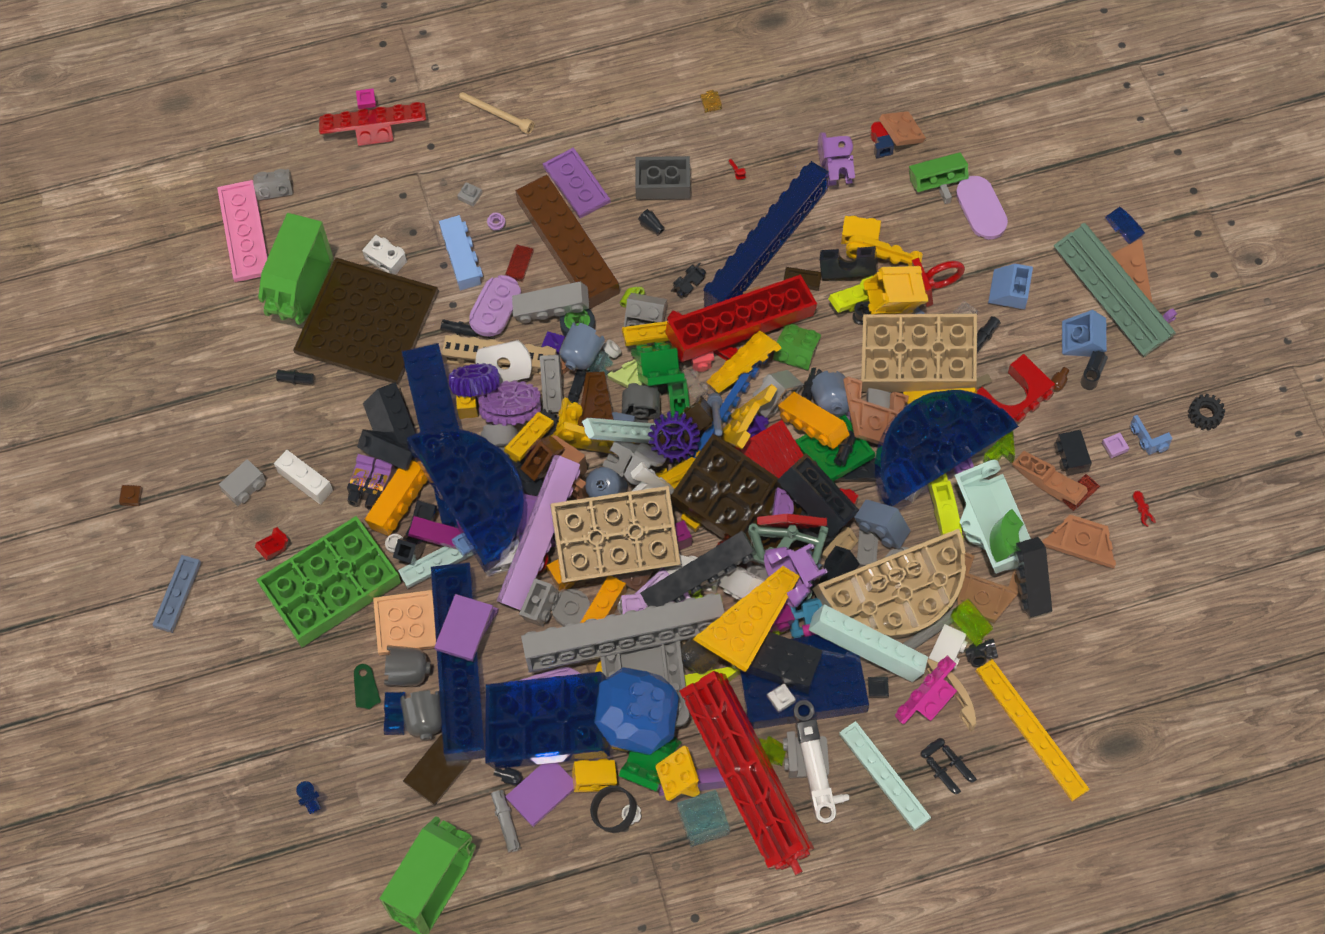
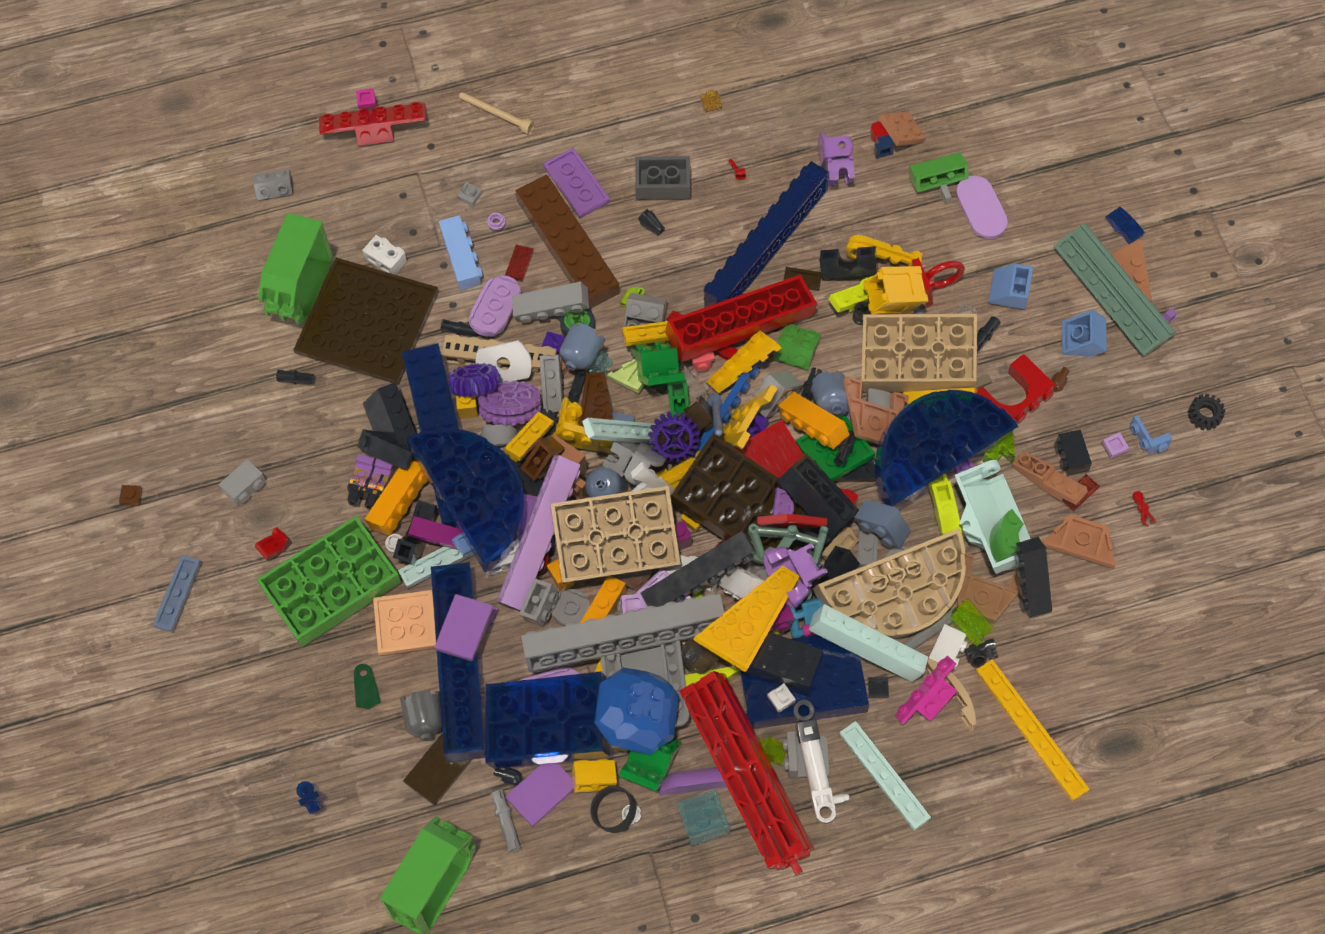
(243, 230): bright pink plate -> none
(303, 477): white brick -> none
(393, 718): clear blue slope -> none
(405, 666): dark grey cylinder -> none
(612, 349): white tile -> none
(641, 402): dark grey brick -> none
(678, 774): yellow bracket -> none
(693, 275): black hinge -> none
(860, 226): yellow brick -> none
(957, 761): black piece -> none
(1093, 369): black piece -> none

